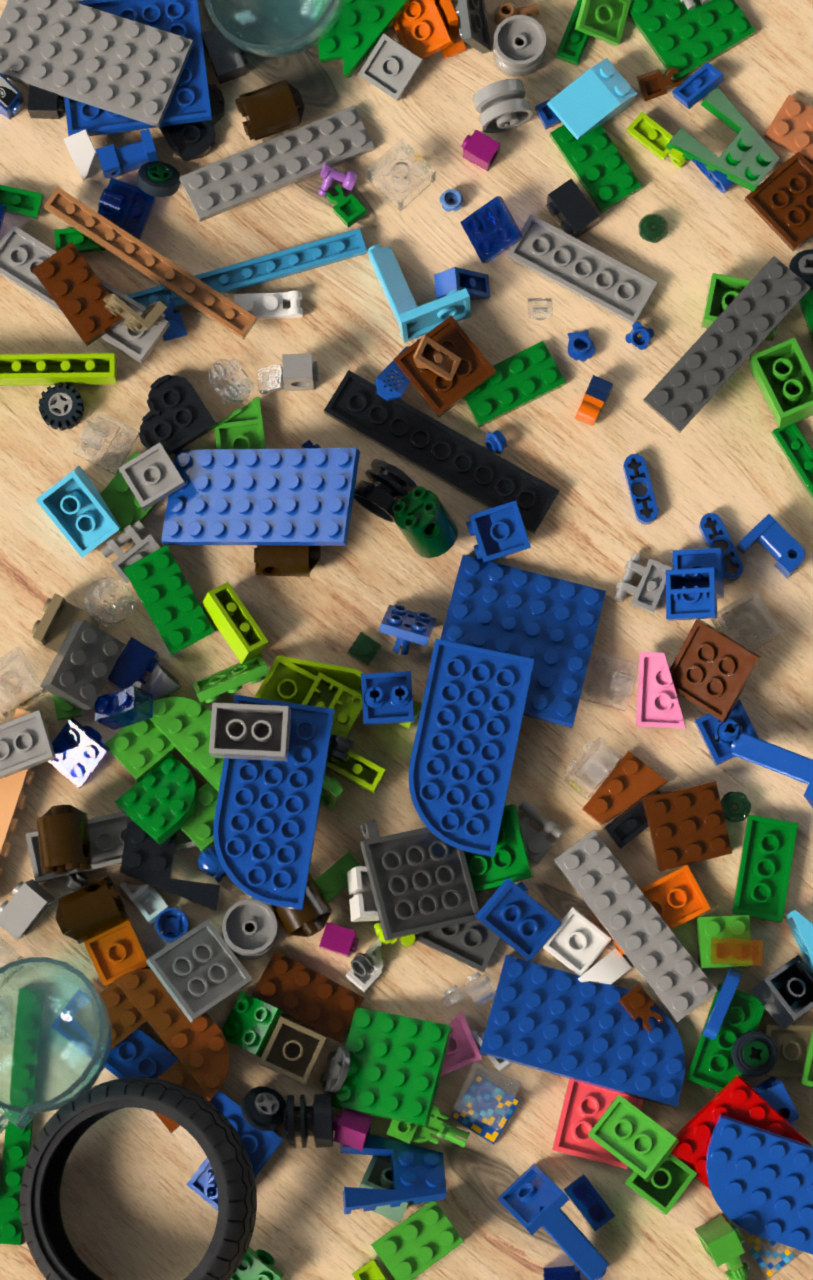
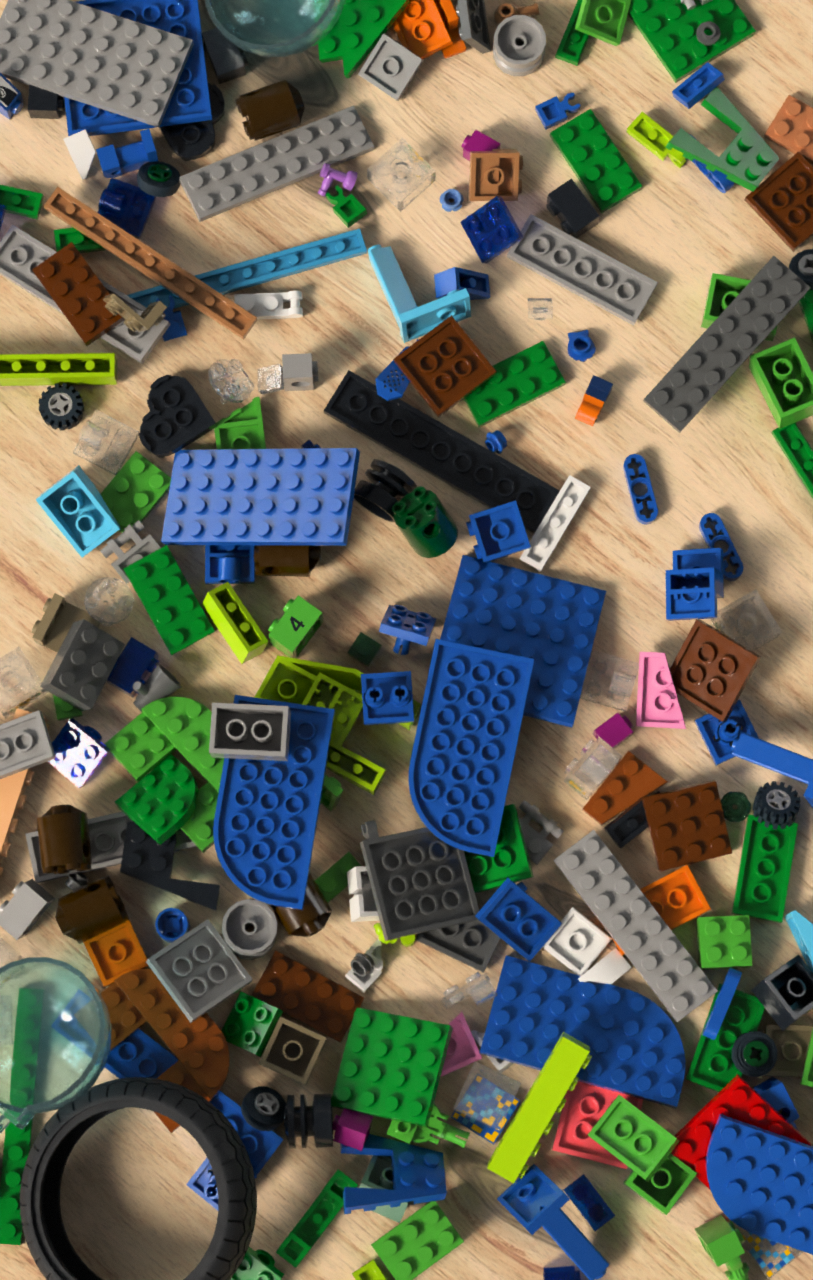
(124, 707): clear blue brick -> none
(146, 900): white slope -> none
(152, 476): light grey plate -> none
(210, 864): blue animal -> none
(229, 564): none -> blue plate
(230, 679): bright green plate -> none
(295, 627): none -> bright green brick
(315, 1220): none -> green slope
(336, 1070): dark grey wheel -> none
(339, 940): magenta brick -> none
(340, 748): black wheel -> none
(436, 358): medium nougat slope -> none
(495, 175): none -> medium nougat plate
(502, 105): light grey wheel -> none
(539, 1107): none -> lime brick
(555, 523): none -> white plate
(592, 99): medium azure slope -> none
(614, 730): none -> magenta brick
(638, 1005): reddish brown plate -> none
(642, 342): blue plate -> none
(650, 234): clear green plate -> none
(650, 586): light grey plate -> none
(655, 83): reddish brown plate -> none
(708, 39): none -> dark grey plate
(736, 951): clear orange plate -> none
(777, 543): blue piece -> none
(785, 802): none -> black wheel

